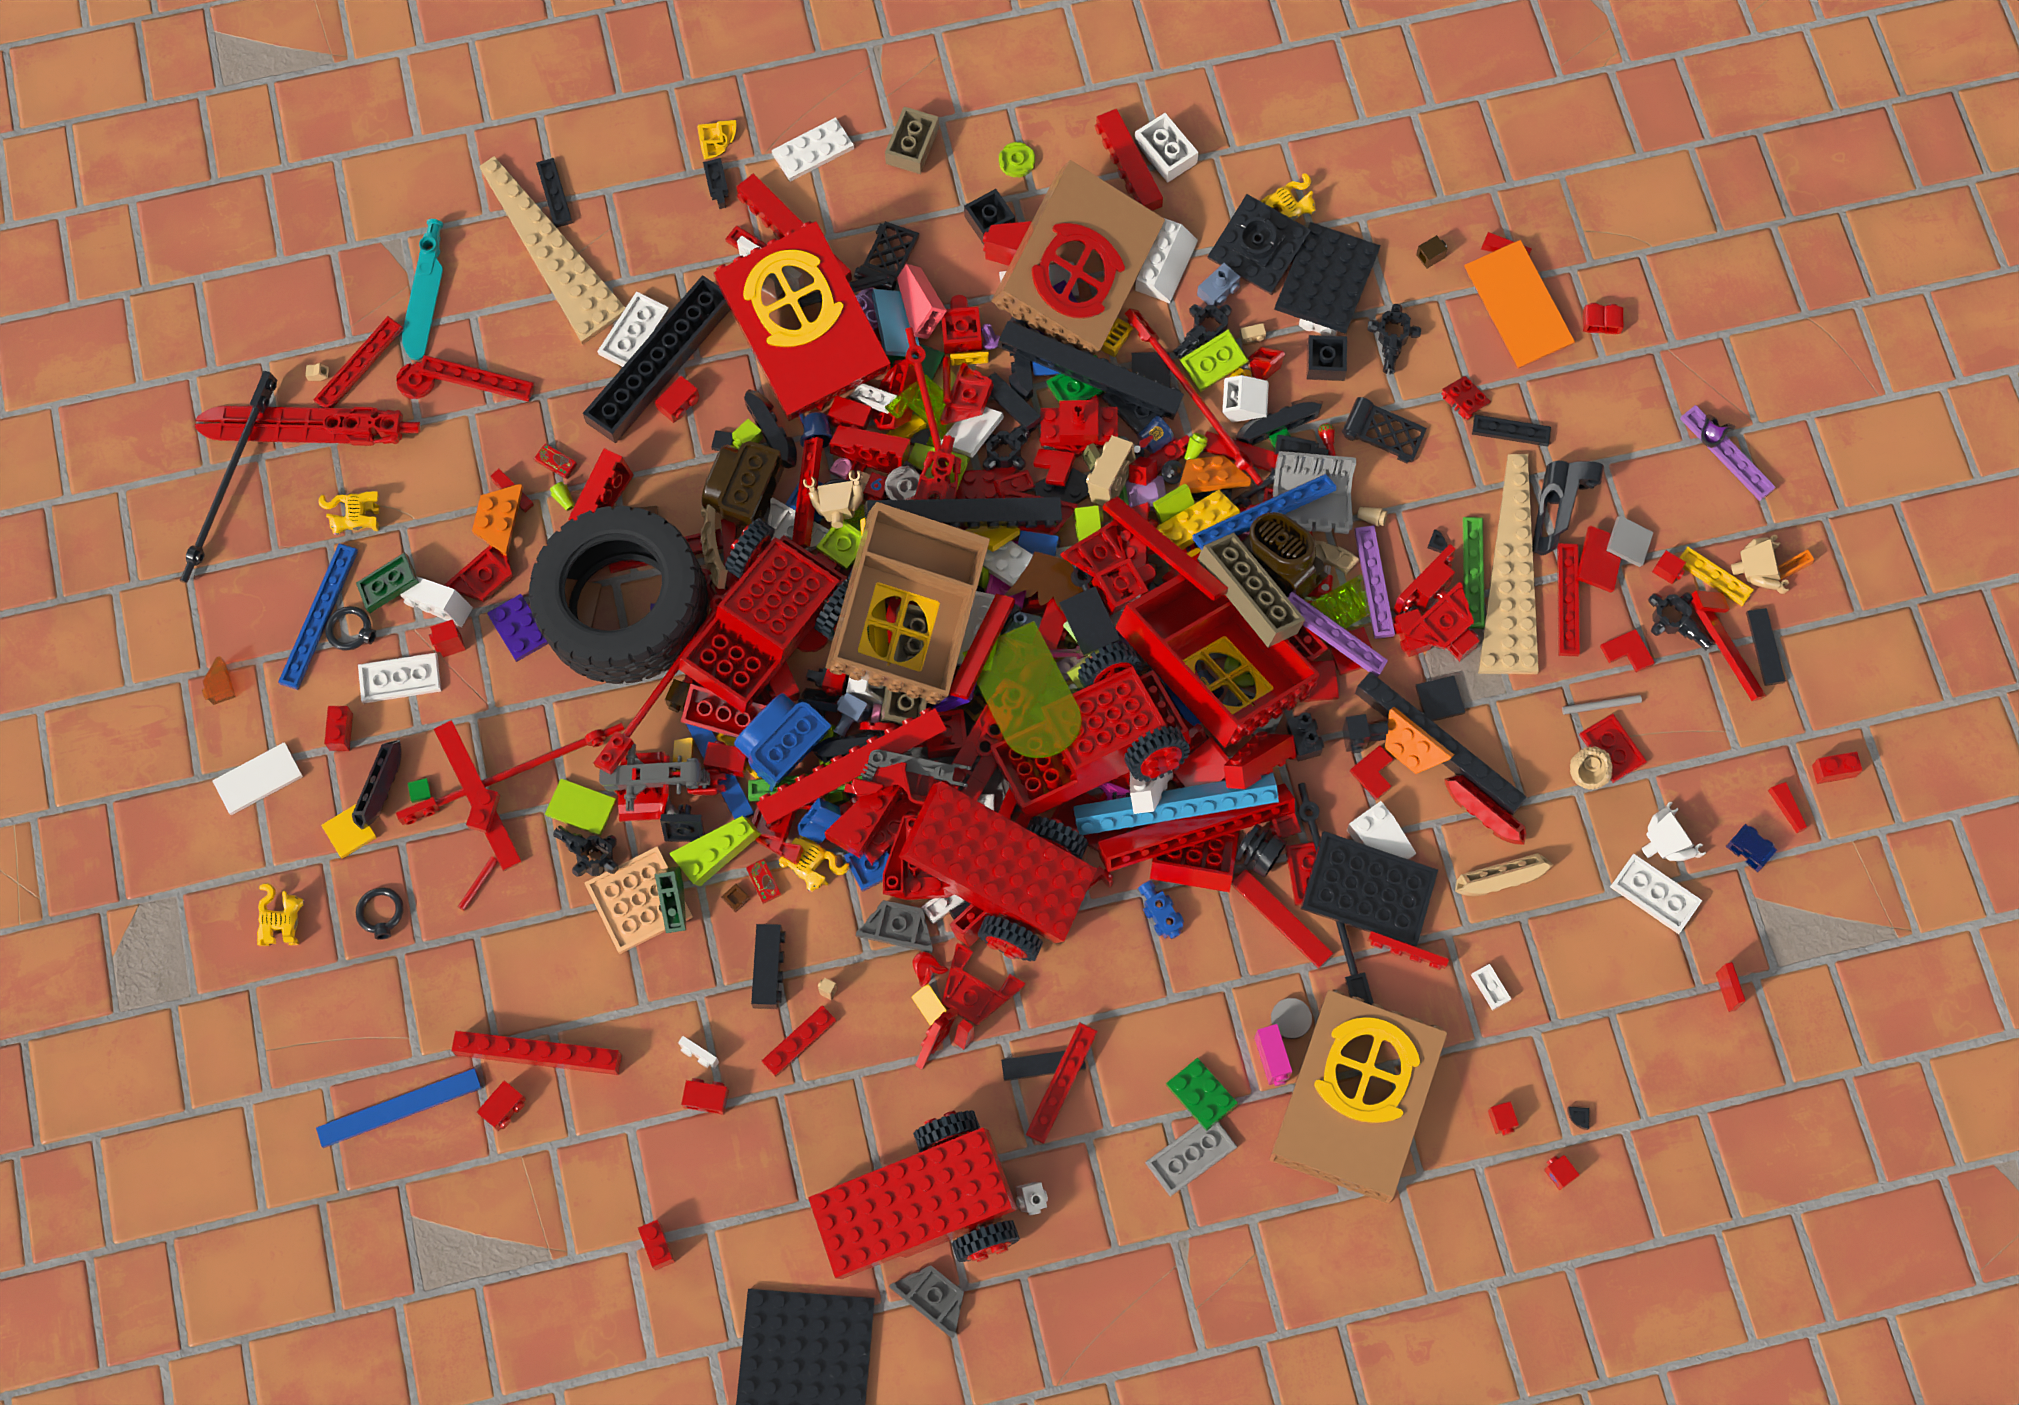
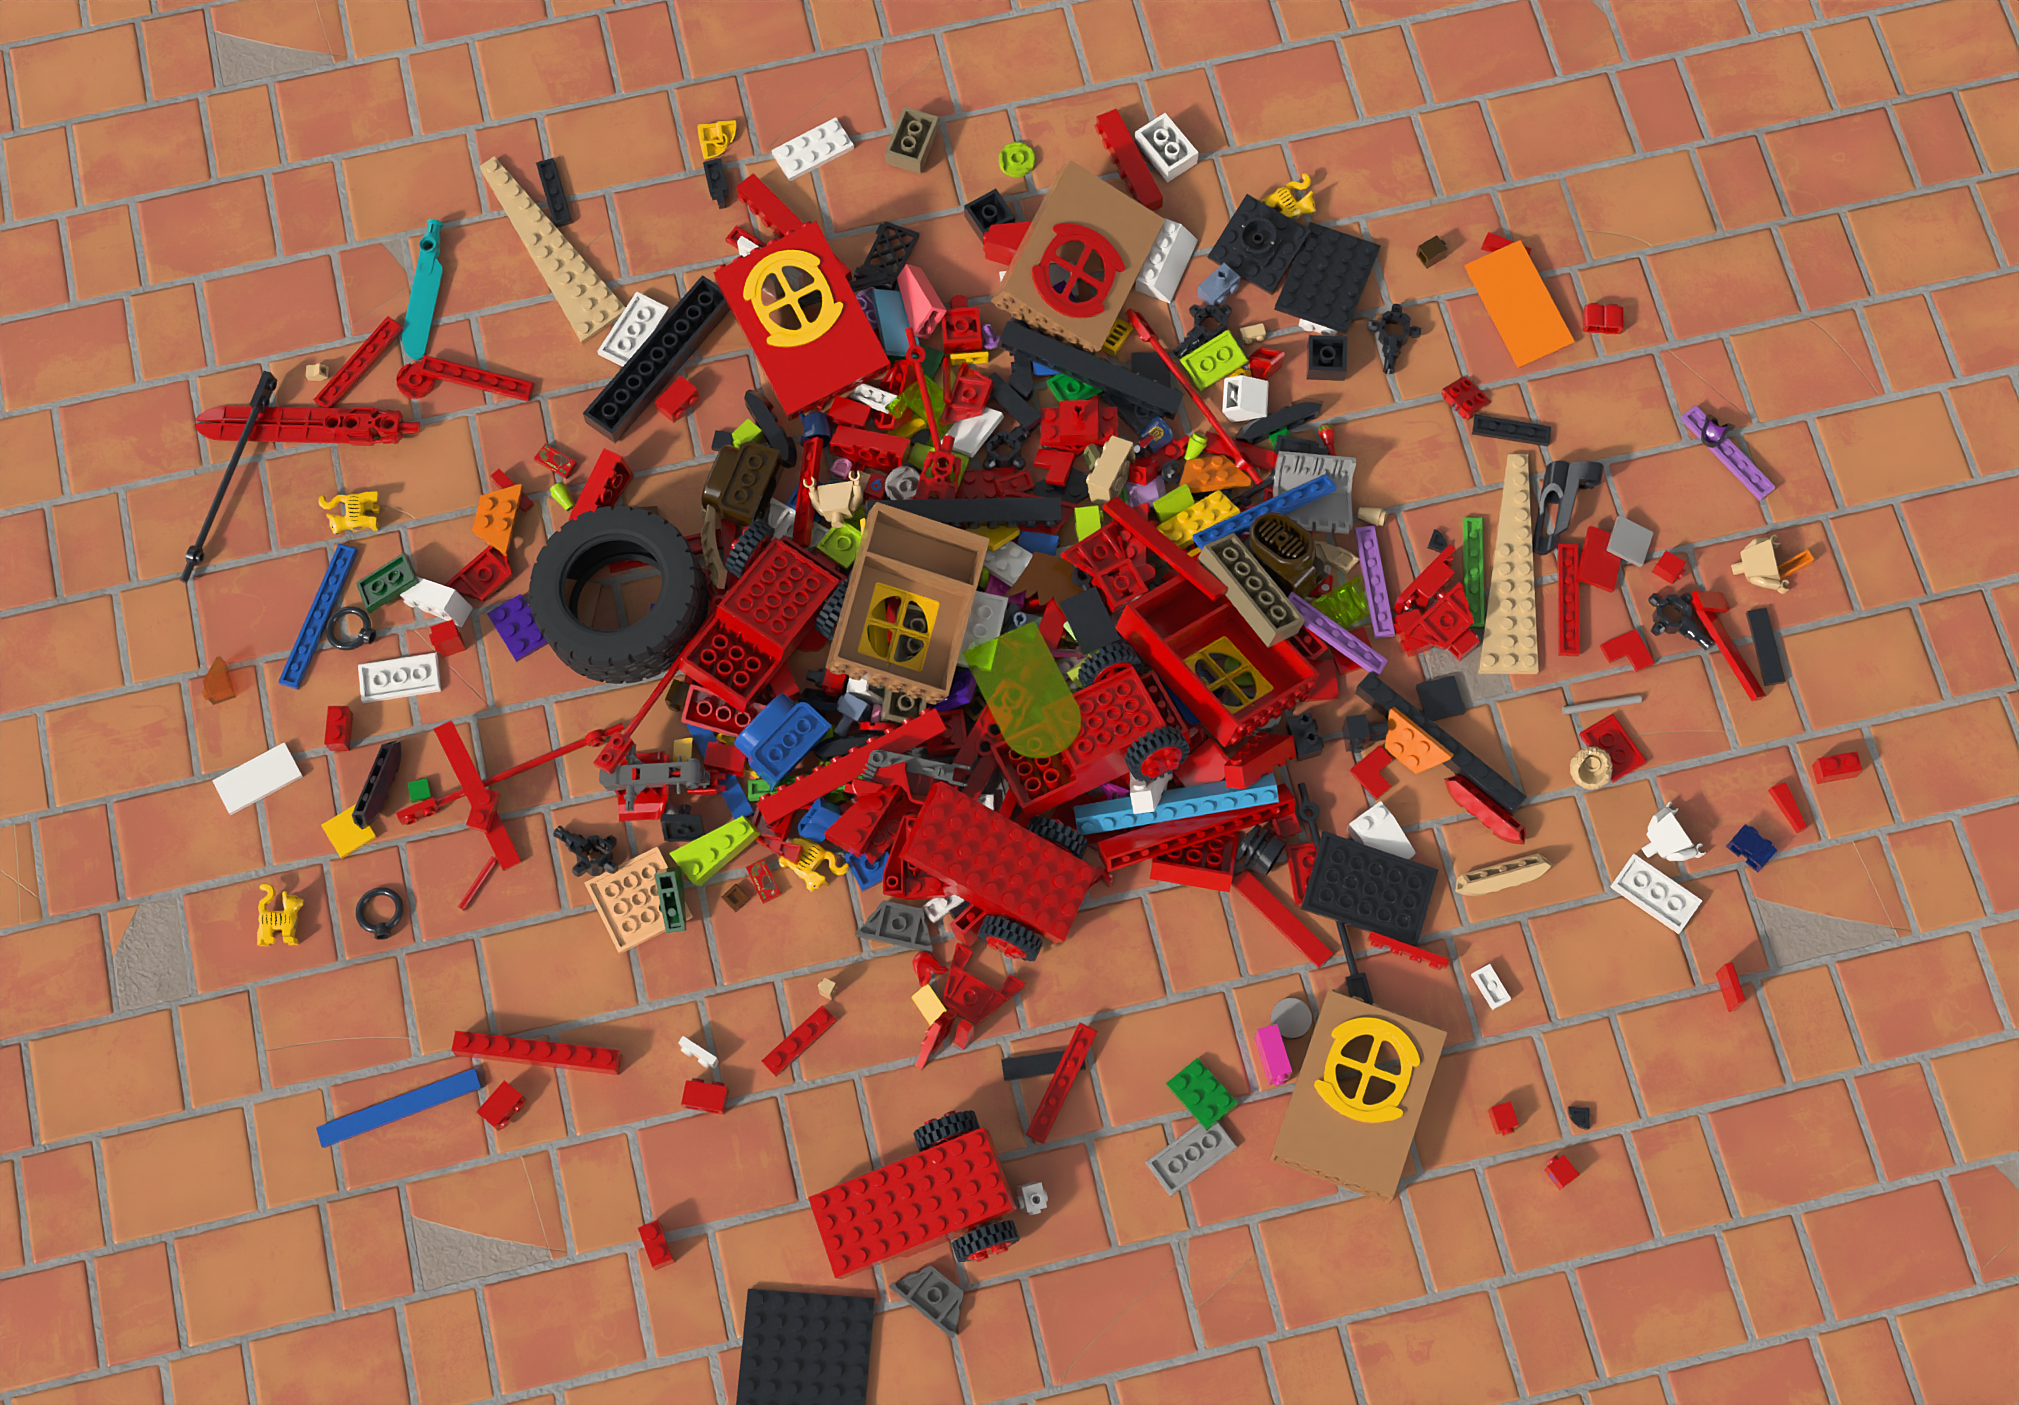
(580, 807): lime tile -> none
(767, 966): black brick -> none
(981, 646): red tile -> none
(1161, 914): blue brick -> none
(1359, 423): black piece -> none
(1715, 576): yellow tile -> none

